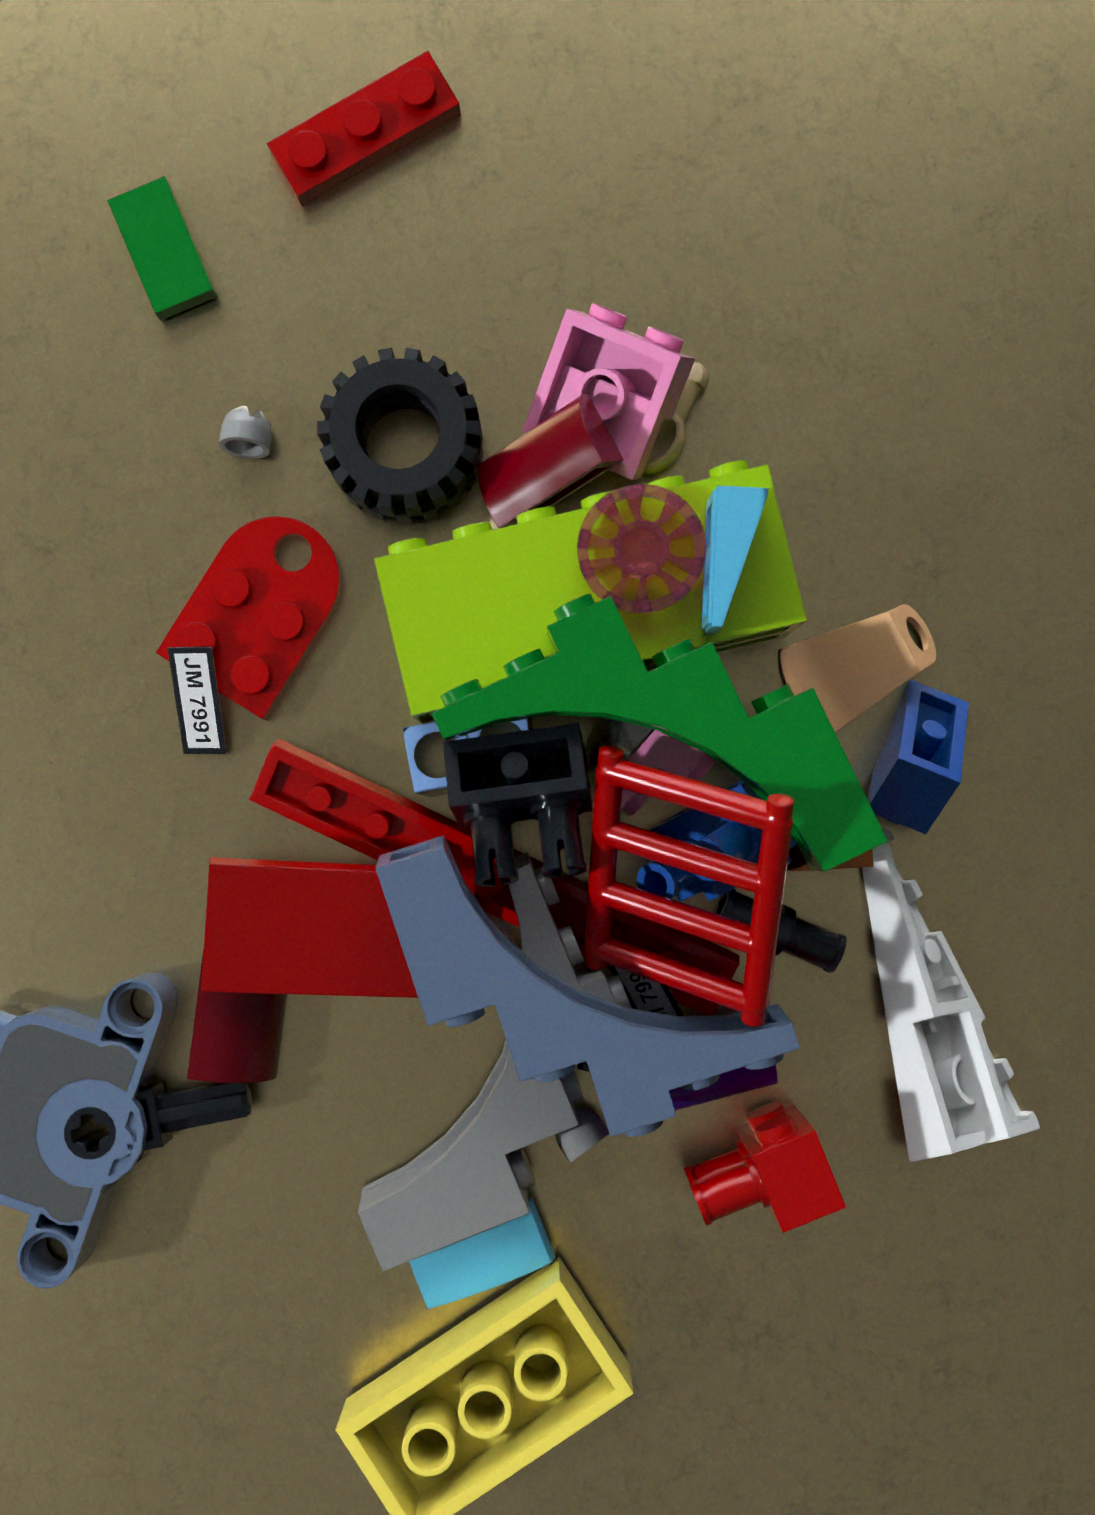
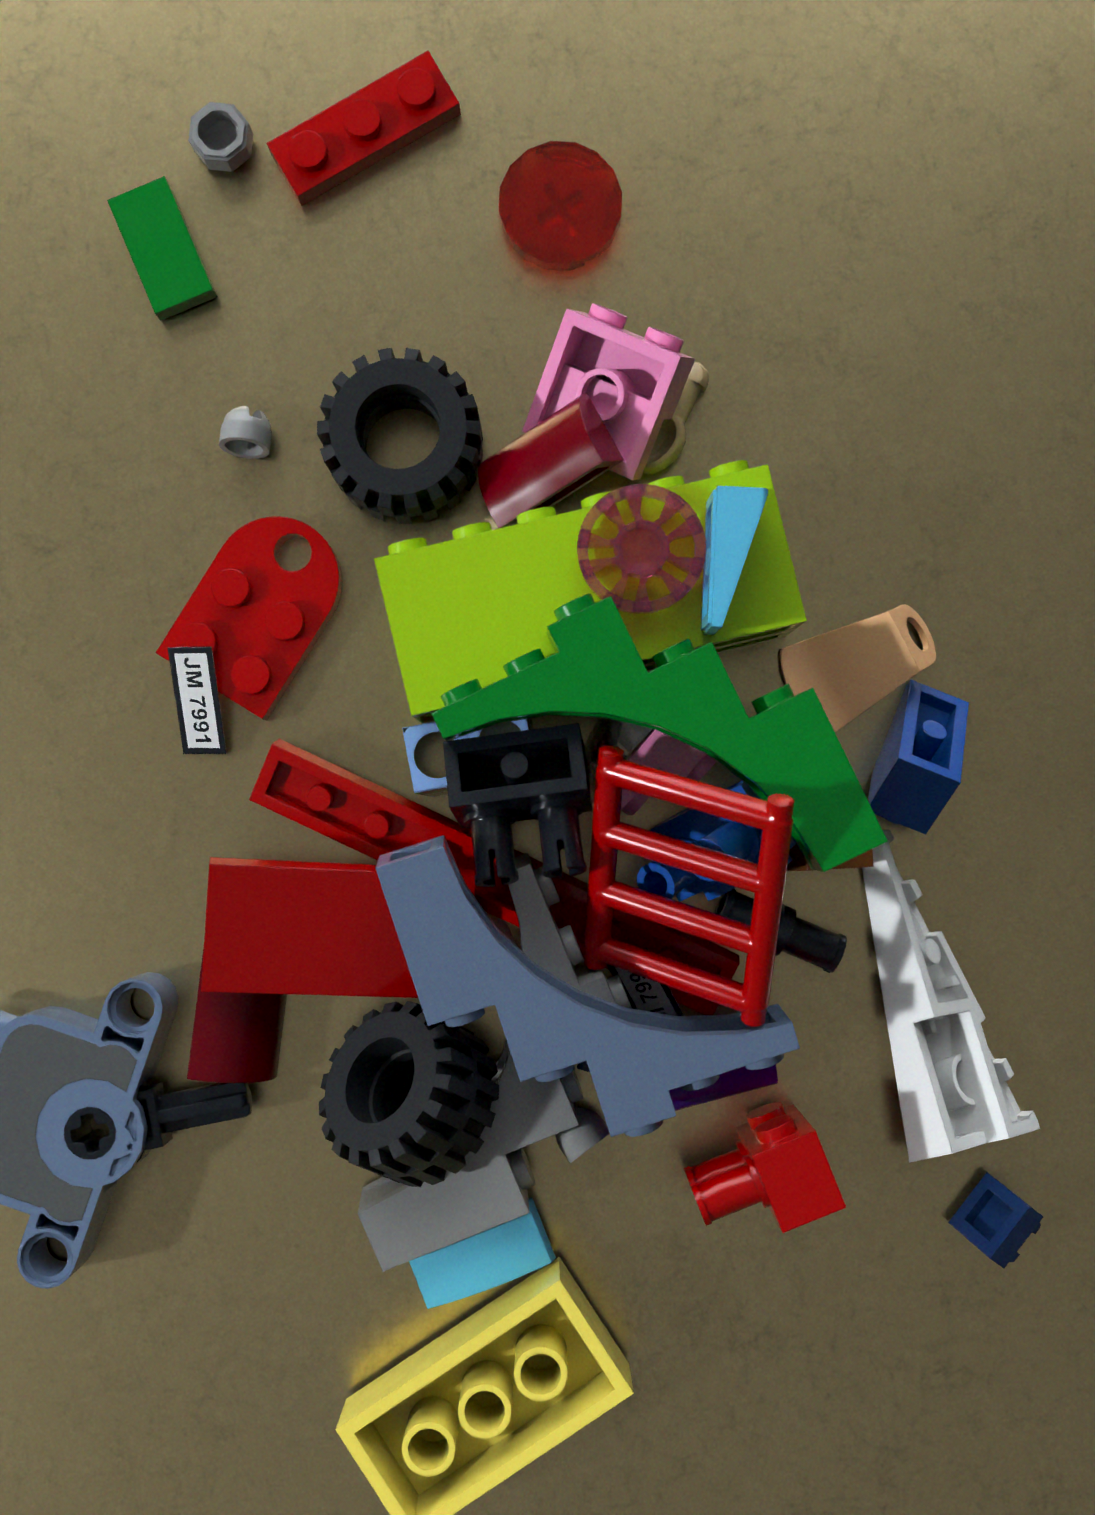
(221, 136): none -> light grey tile
(408, 1095): none -> black tyre
(560, 205): none -> clear red tile
(996, 1220): none -> dark blue tile

